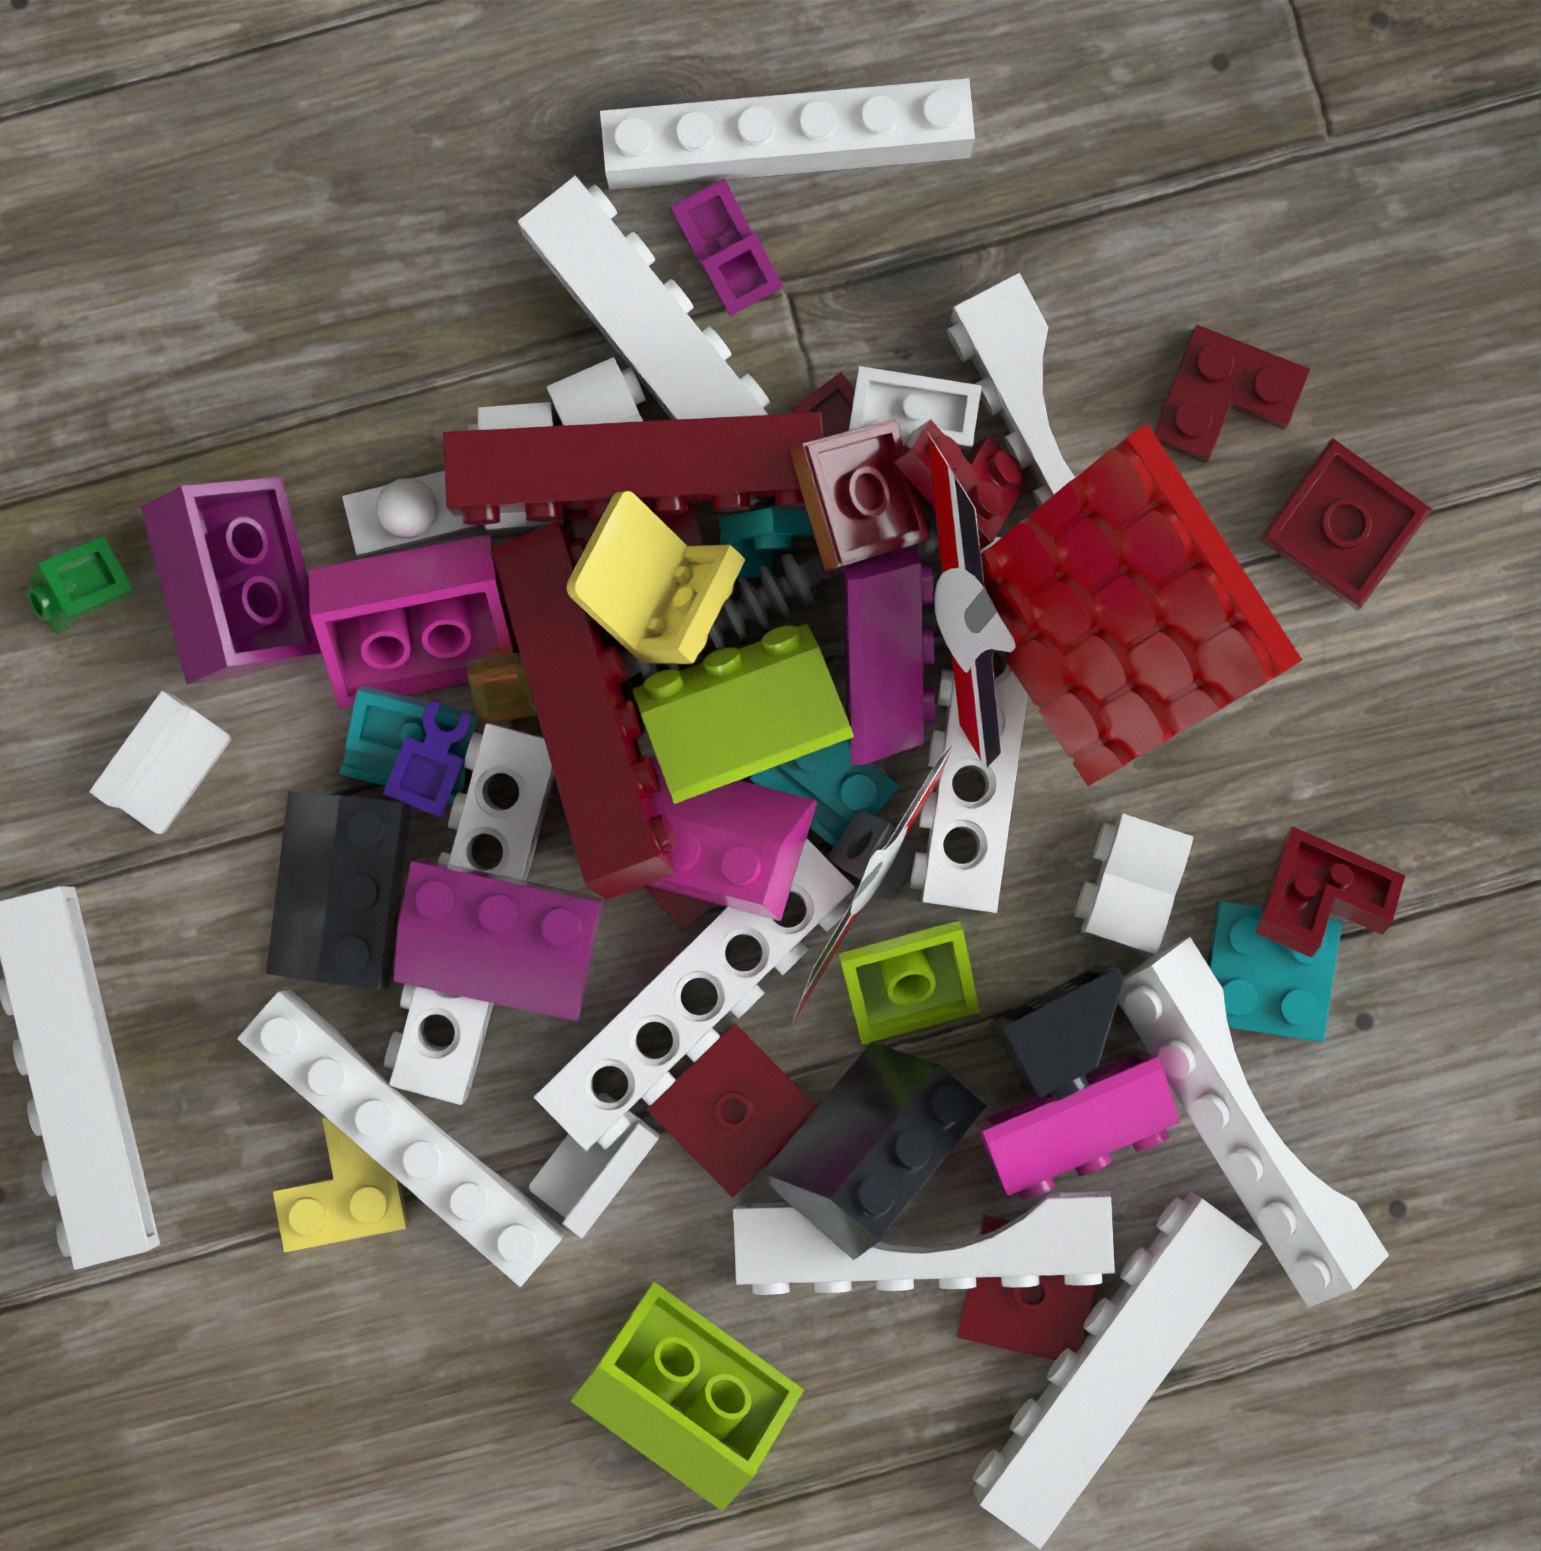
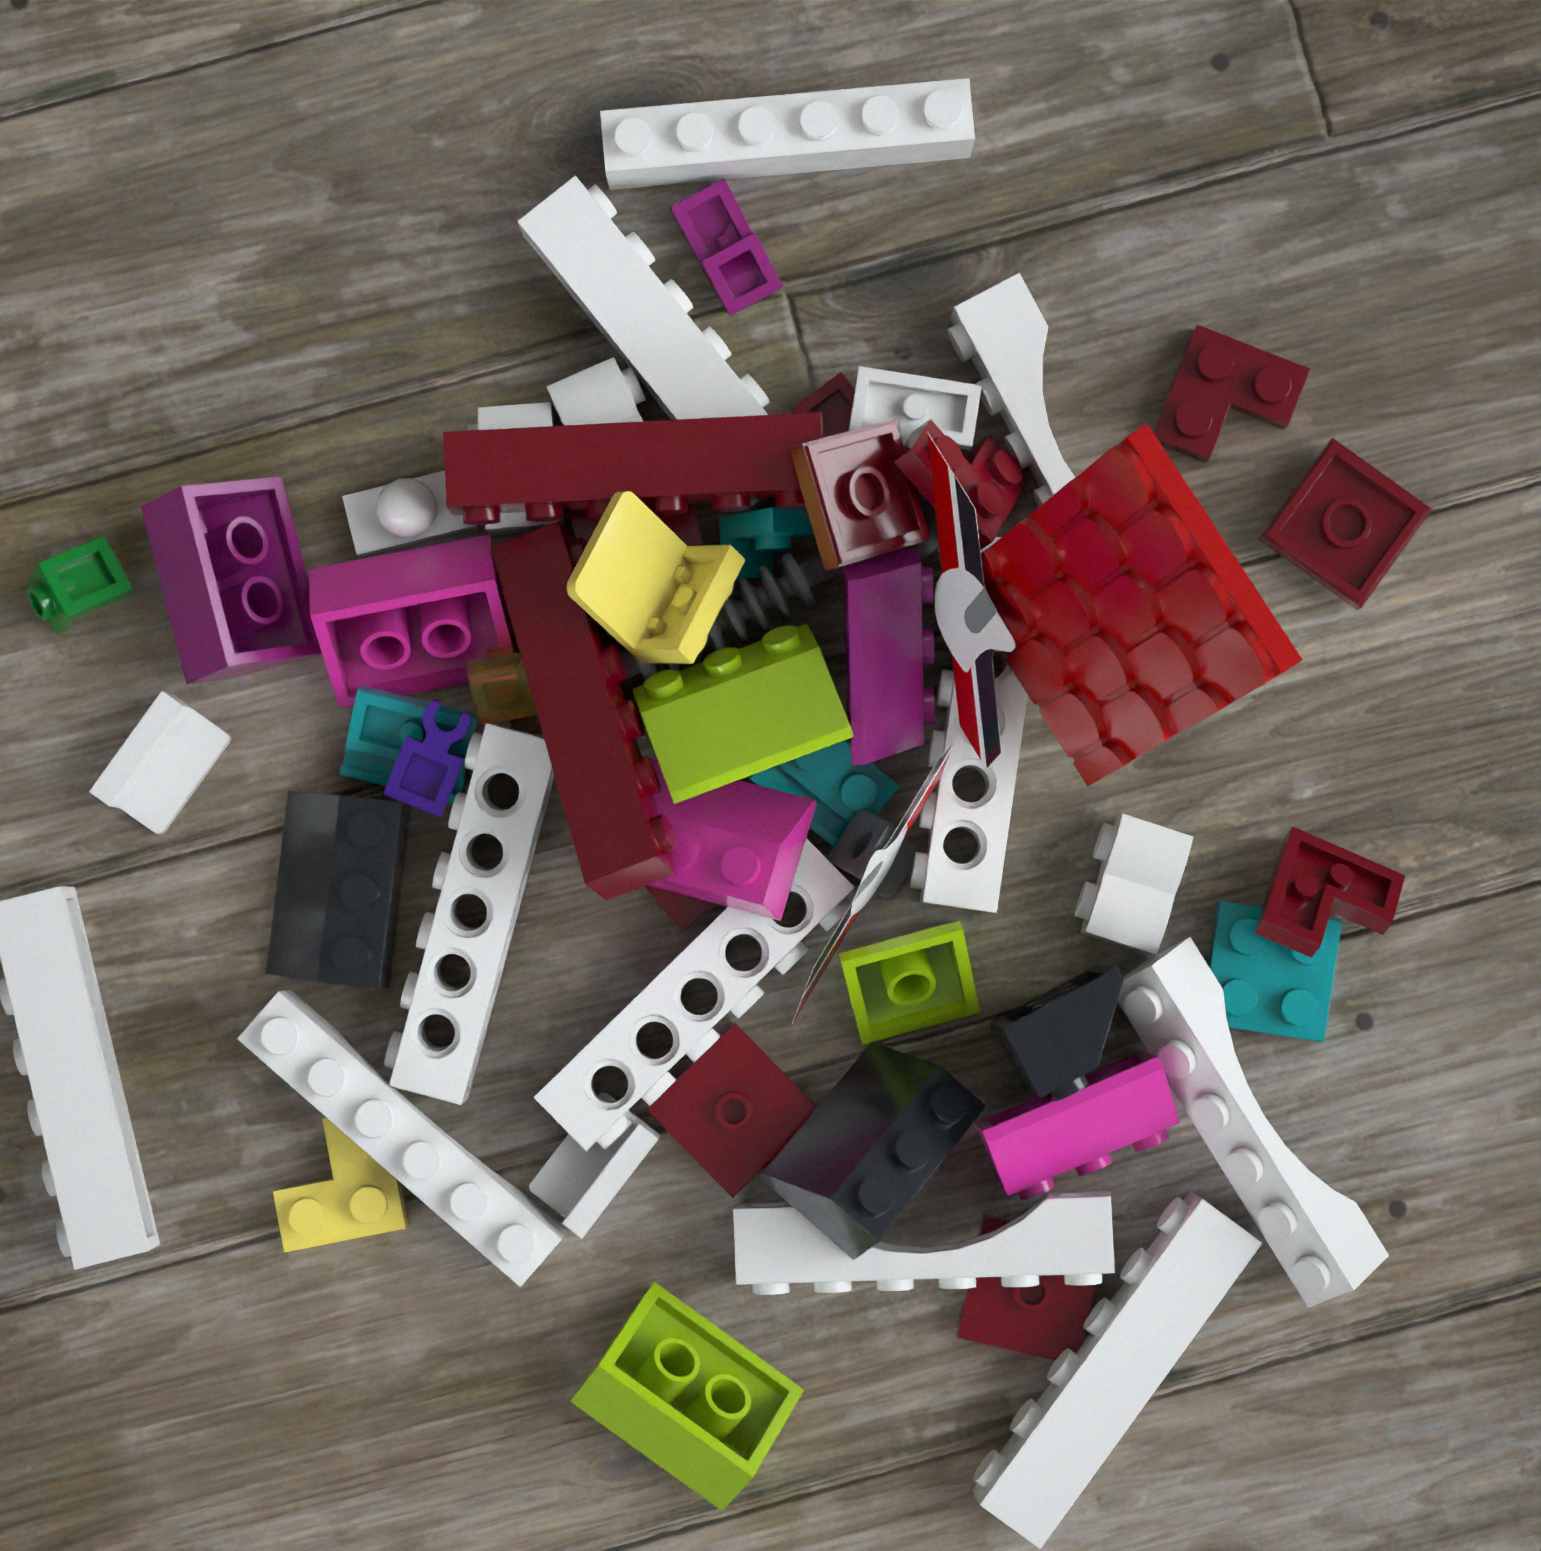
(496, 938): magenta slope -> none

